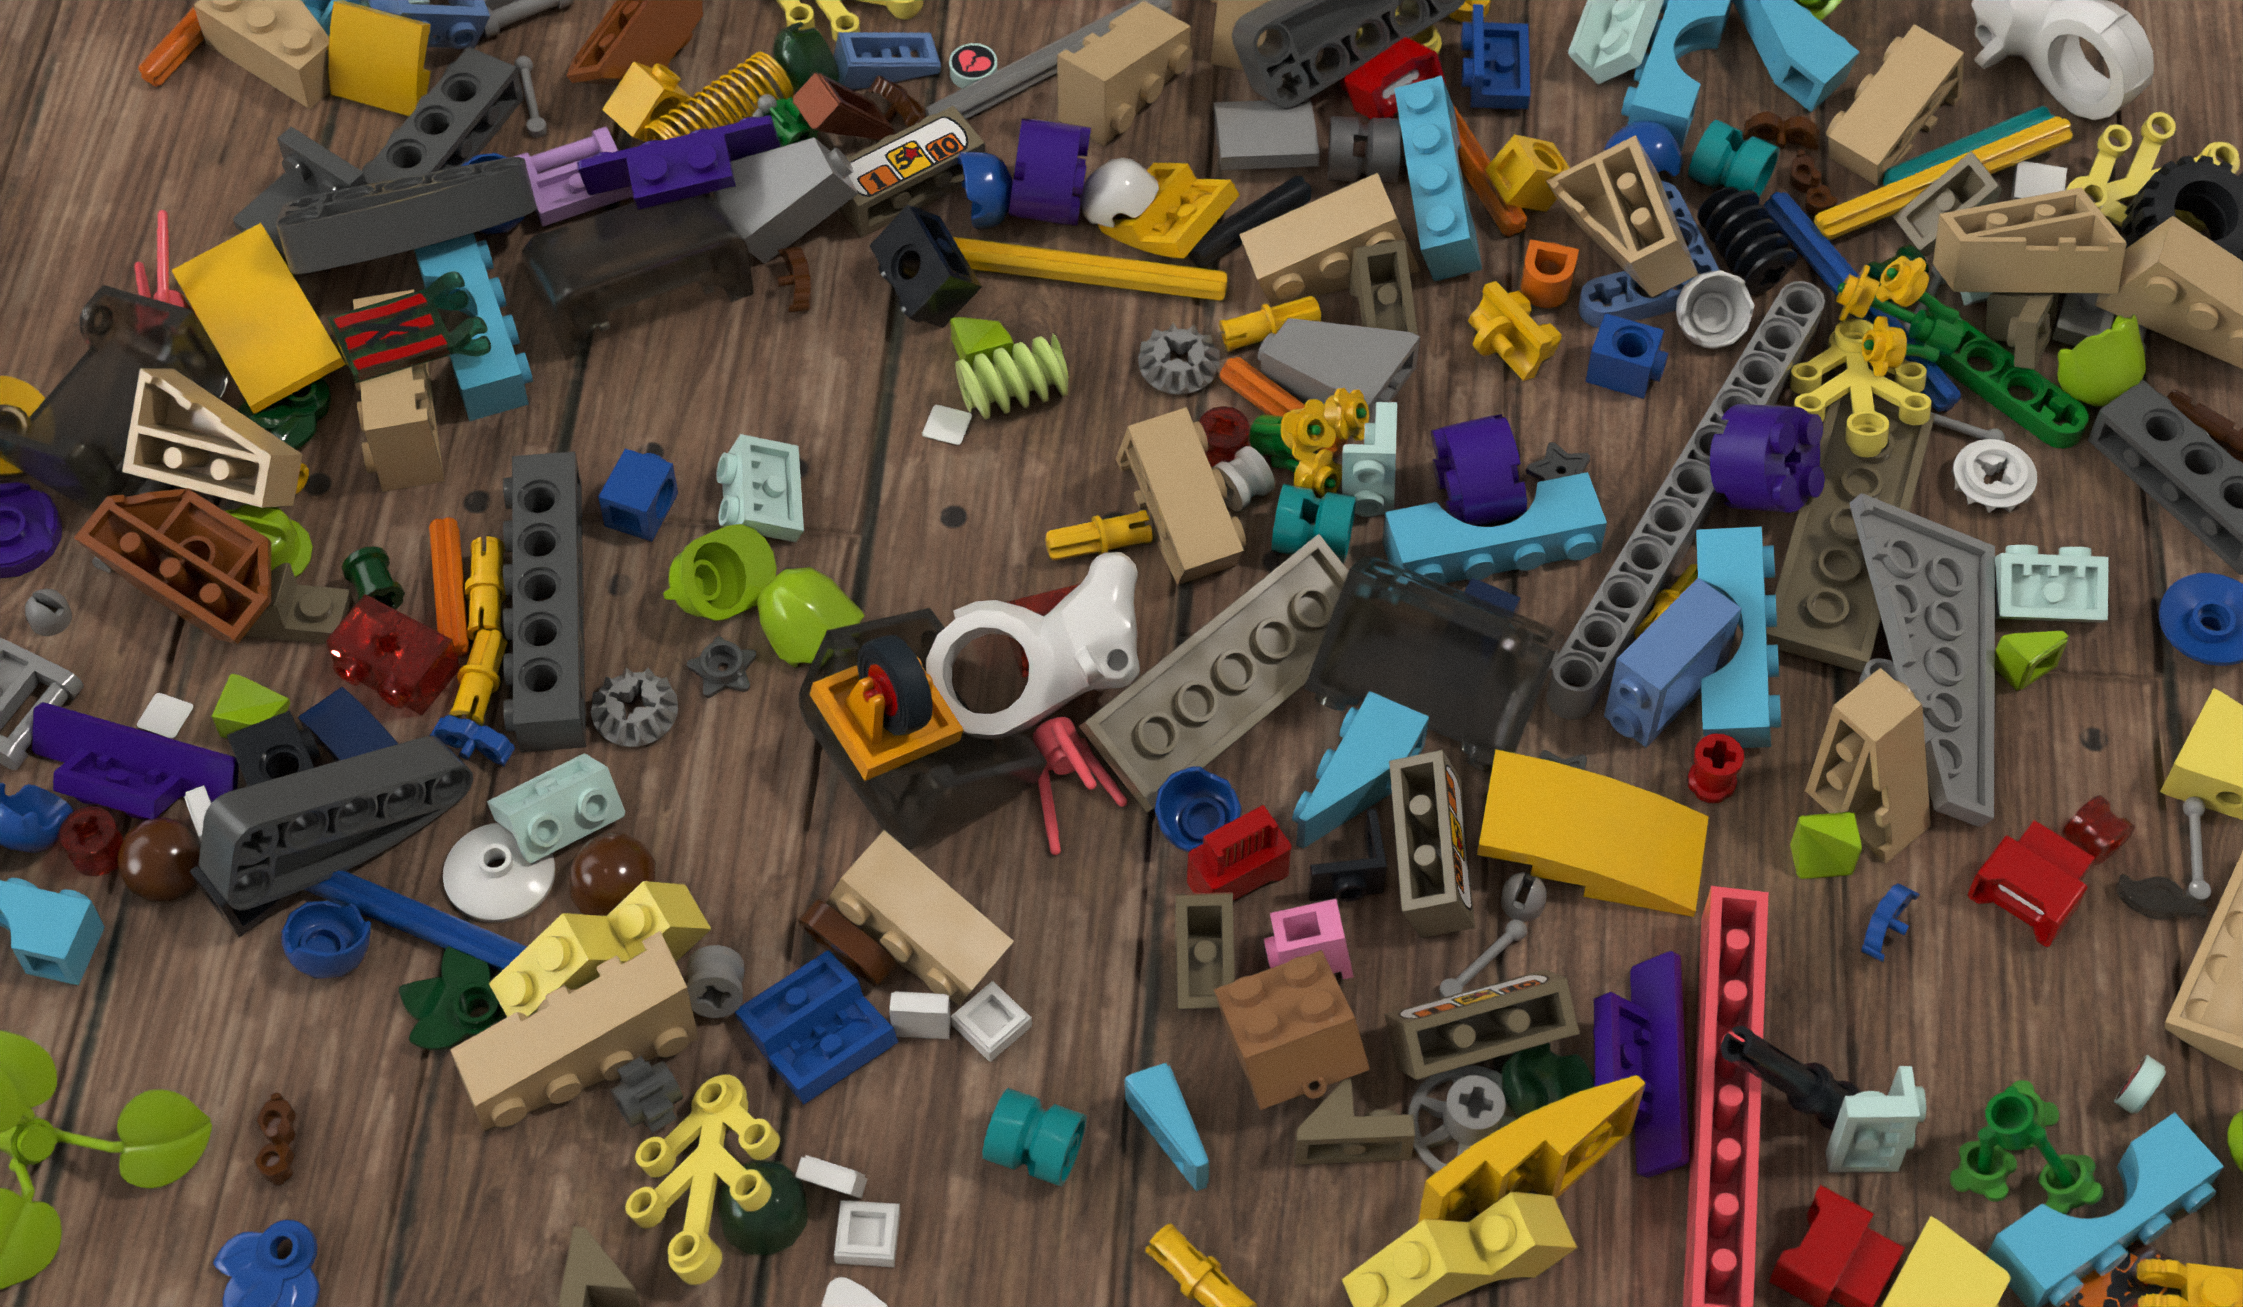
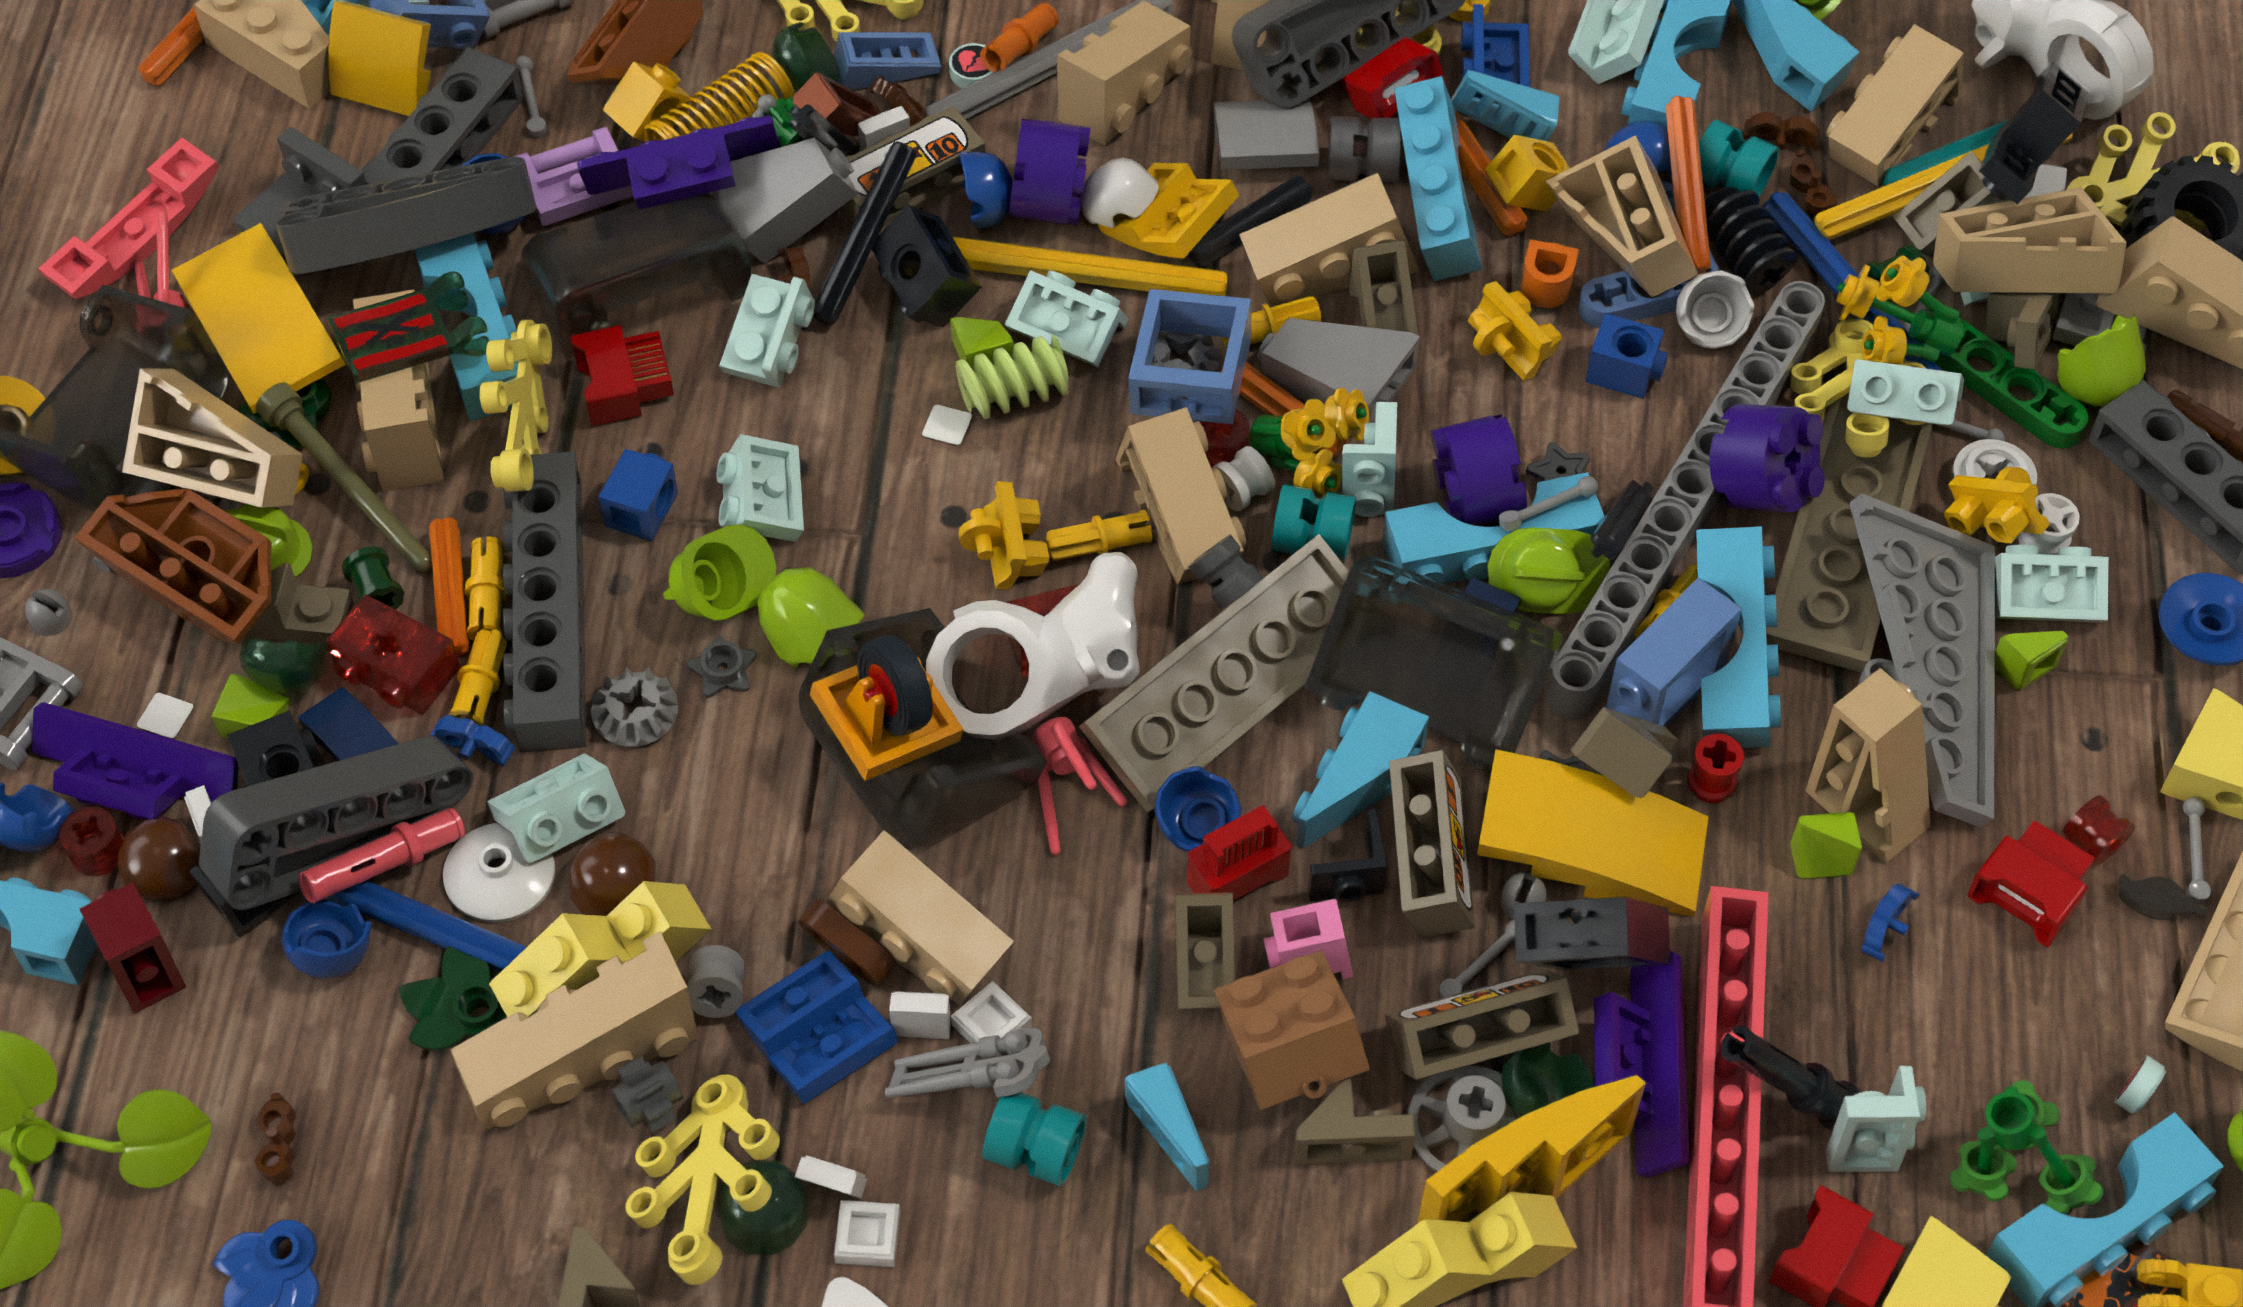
(131, 235): none -> coral slope
(133, 947): none -> dark red brick
(283, 408): none -> olive piece
(283, 666): none -> clear green hair
(401, 846): none -> coral pin
(531, 348): none -> light yellow plant
(621, 372): none -> red piece
(767, 330): none -> light aqua bracket
(812, 124): none -> black axle
(864, 232): none -> black axle
(880, 126): none -> white tile
(975, 1072): none -> light grey piece
(998, 536): none -> yellow hips
(1019, 37): none -> orange pin
(1078, 320): none -> light aqua bracket
(1209, 394): none -> medium blue window
(1225, 571): none -> dark grey wheel
(1512, 519): none -> light grey hinge
(1520, 111): none -> medium azure slope
(1547, 569): none -> lime piece
(1597, 936): none -> black window
(1621, 520): none -> black axle
(1626, 750): none -> dark tan slope
(1688, 179): none -> orange axle
(1905, 392): none -> light aqua bracket
(1998, 504): none -> yellow hips
(2033, 134): none -> black bracket
(2063, 520): none -> white wheel

